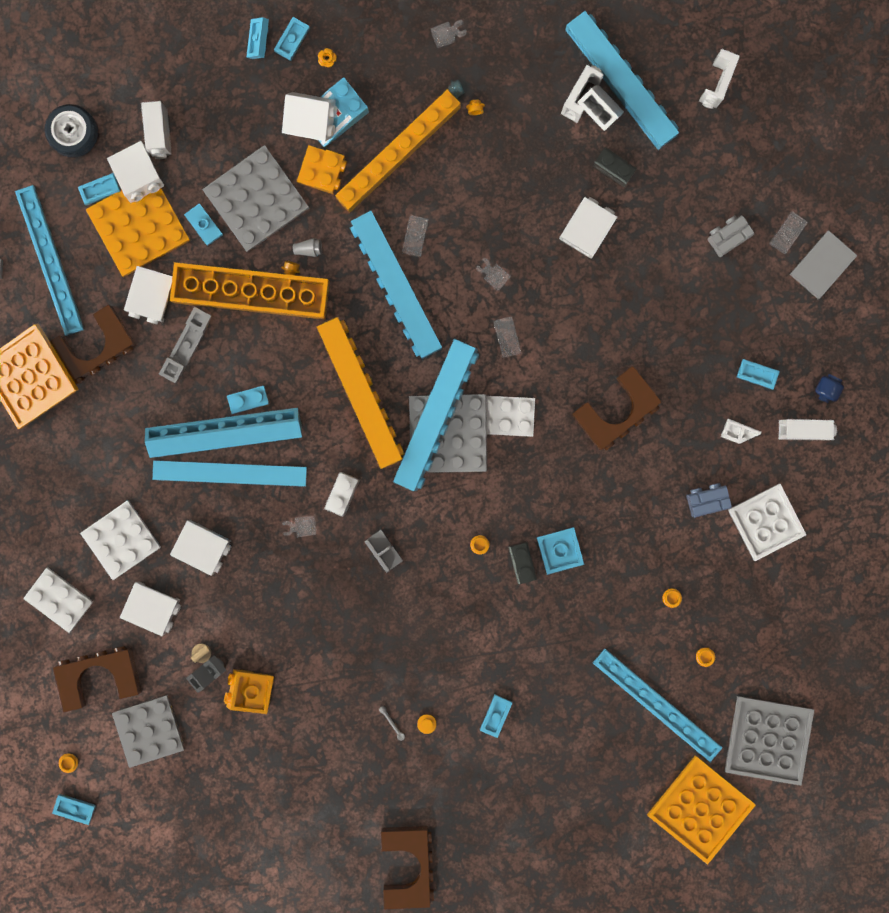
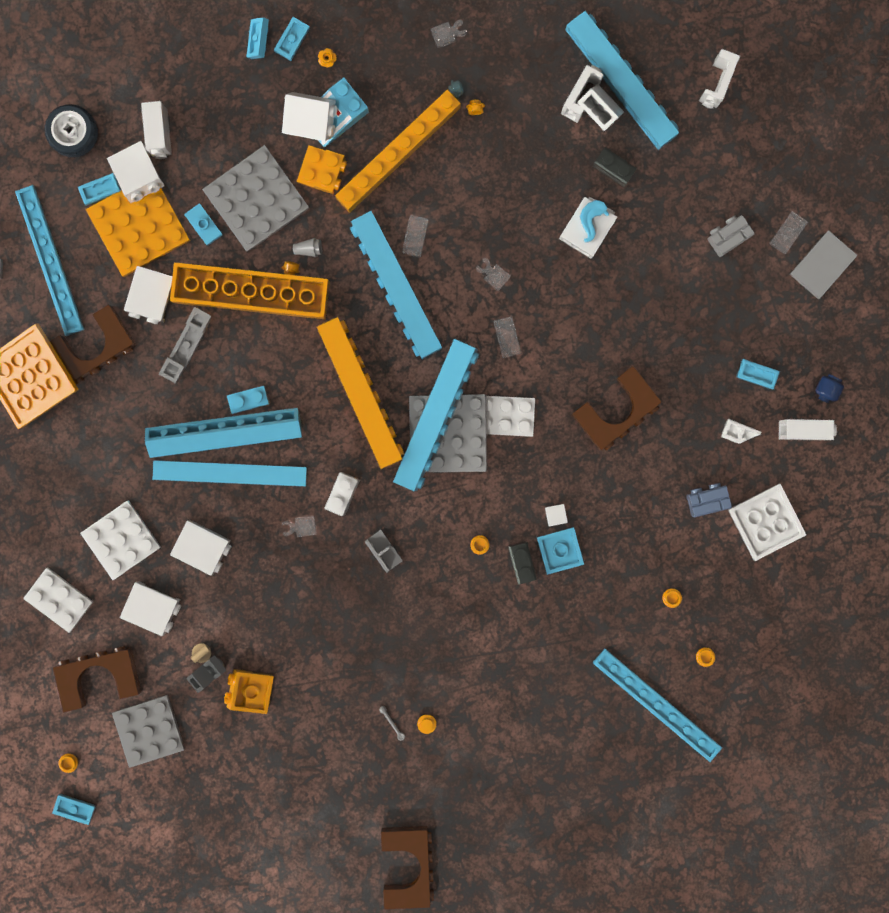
(496, 716): medium azure plate -> none
(556, 515): none -> white tile
(591, 210): none -> medium azure piece
(701, 809): light orange plate -> none
(769, 740): light grey plate -> none

